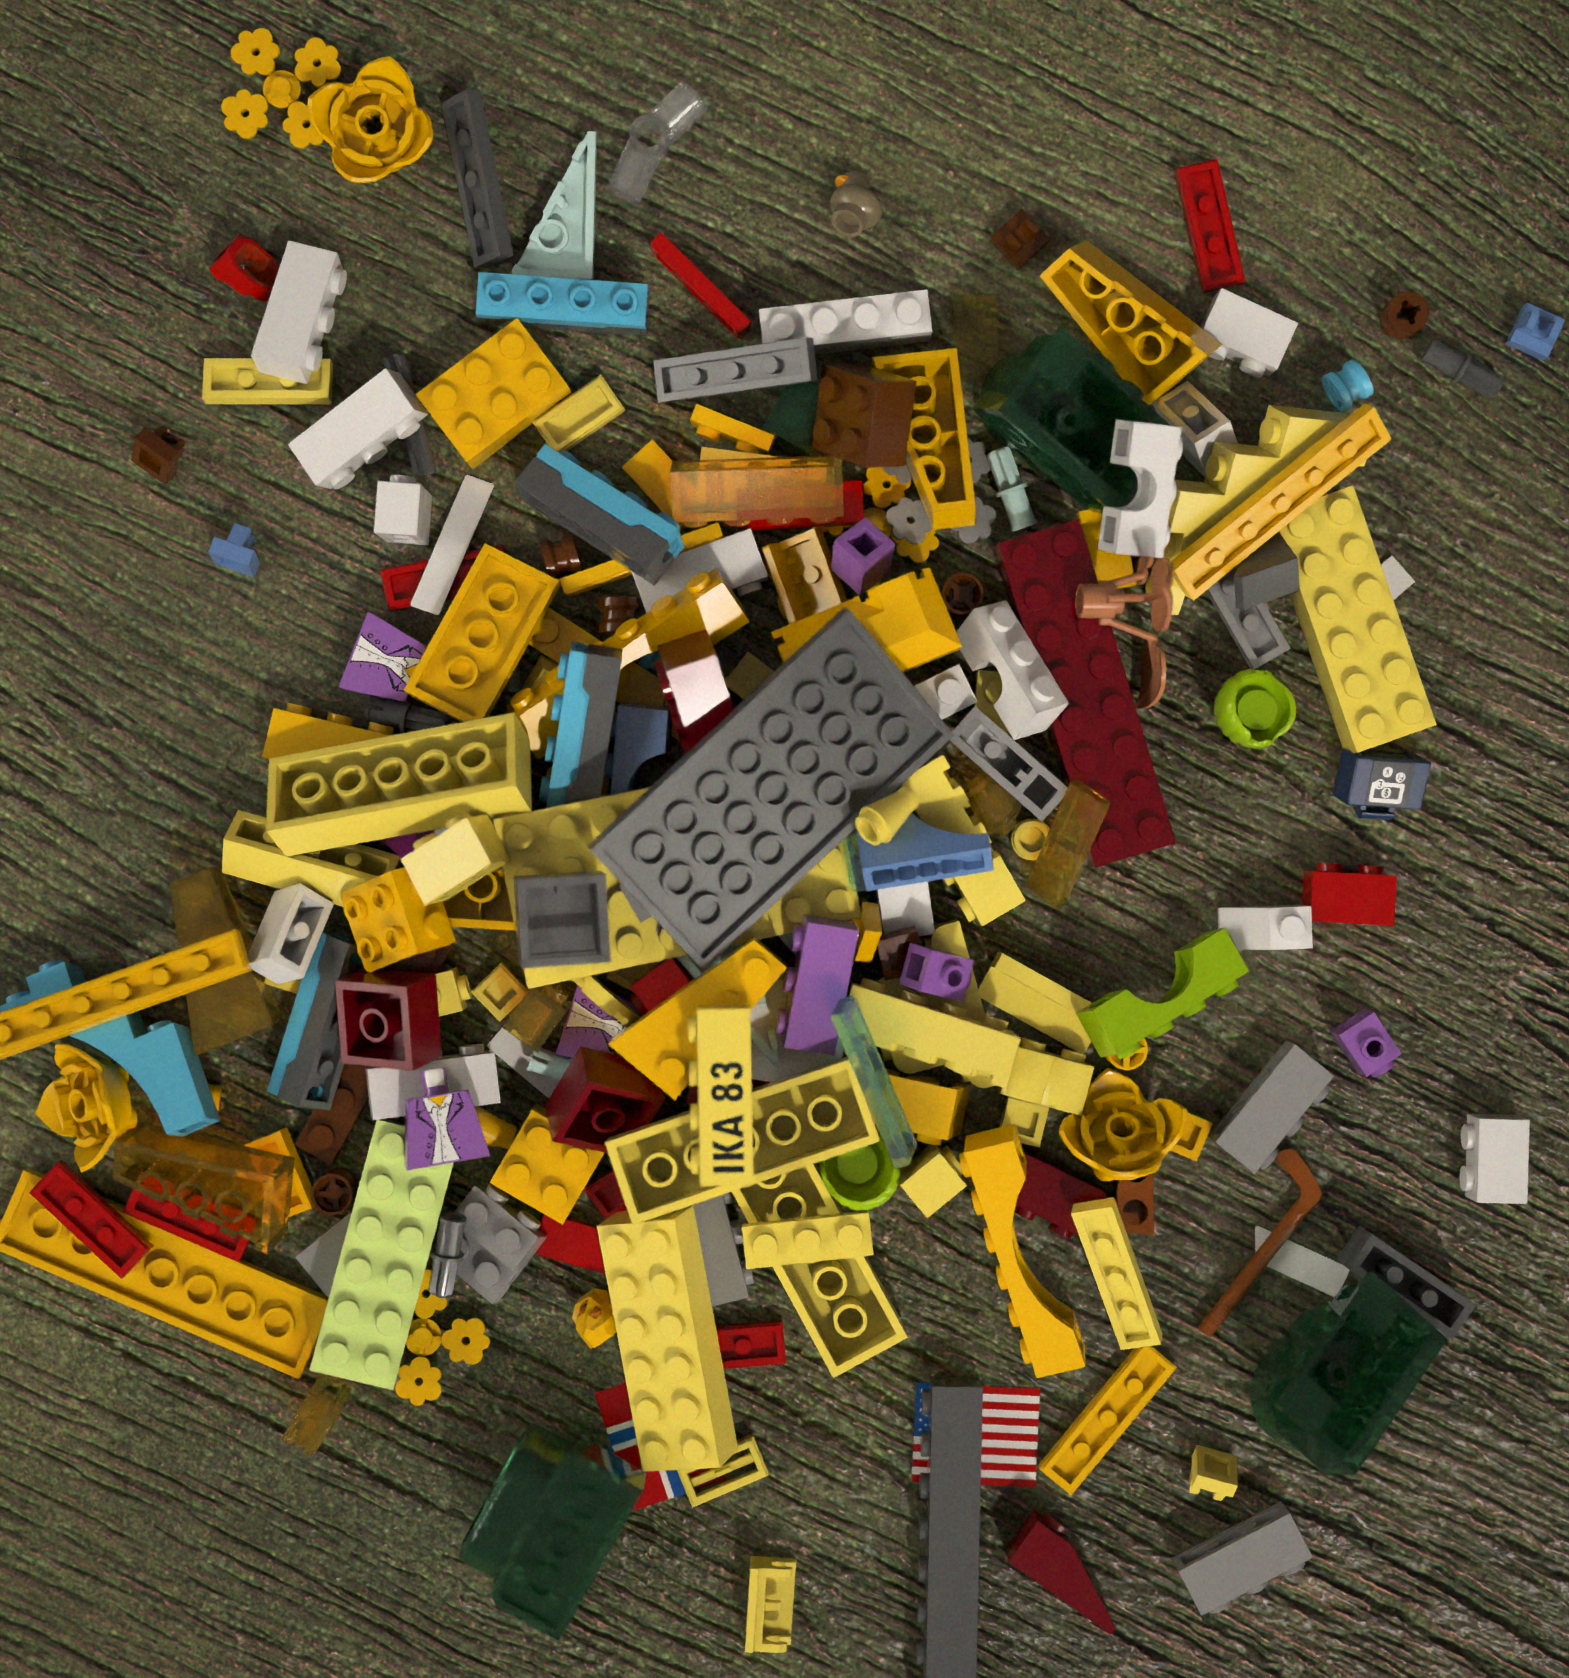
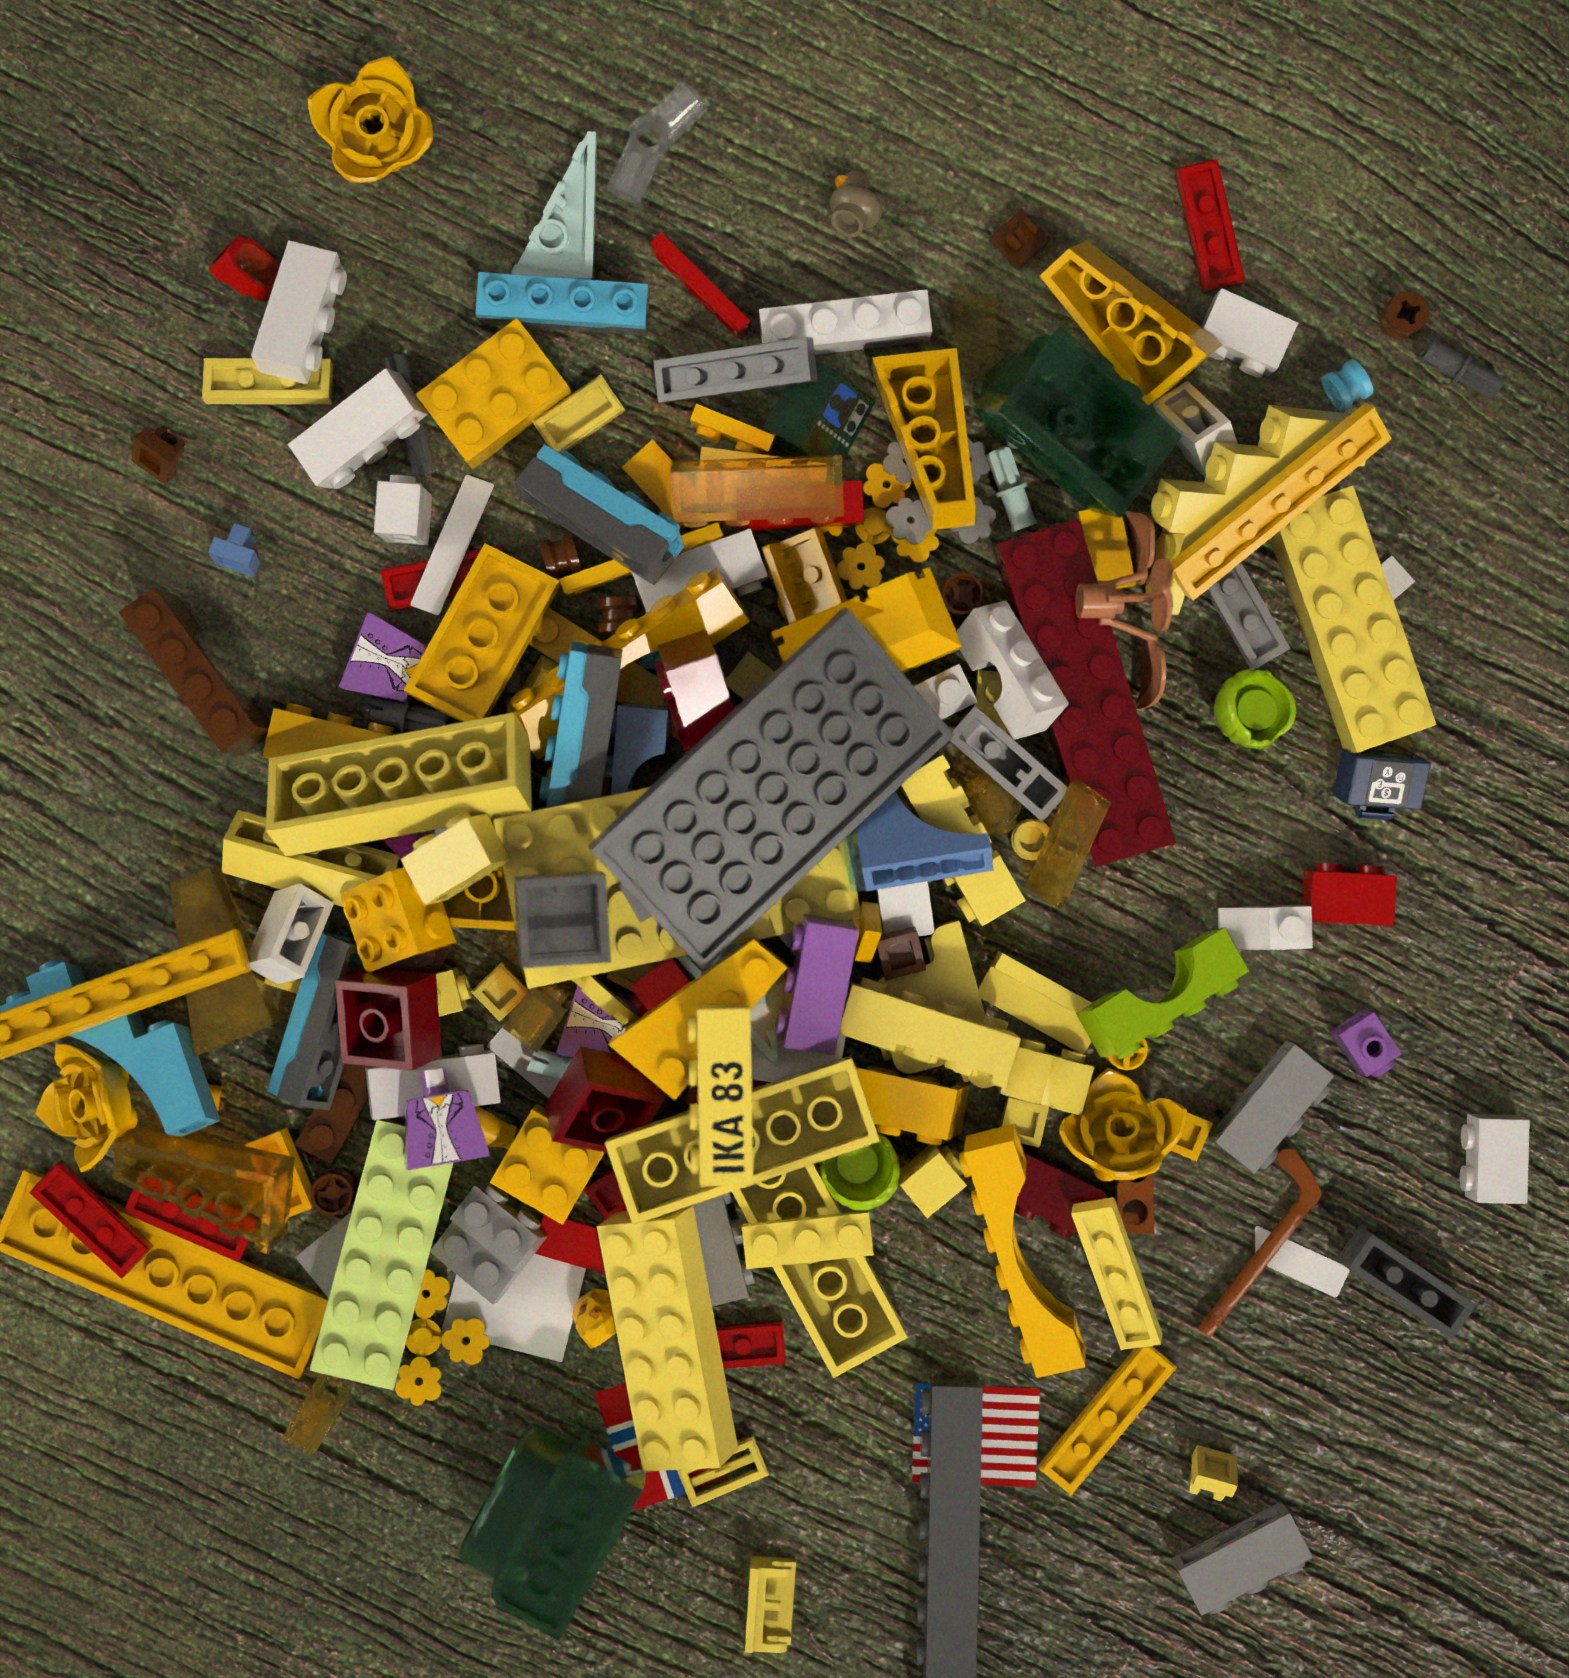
(168, 635): none -> reddish brown arch
(280, 87): yellow plant -> none
(447, 1254): dark grey axle -> none
(477, 178): dark grey plate -> none
(531, 1314): none -> white sticker
(862, 556): medium lavender brick -> none
(863, 415): reddish brown brick -> none
(874, 1081): clear light blue tile -> none
(883, 818): light yellow cone -> none
(936, 972): medium lavender brick -> none
(1049, 1558): dark red slope -> none
(1143, 524): white arch -> none
(1266, 574): dark grey slope -> none
(1343, 1374): clear green brick -> none
(1535, 331): medium blue tile -> none

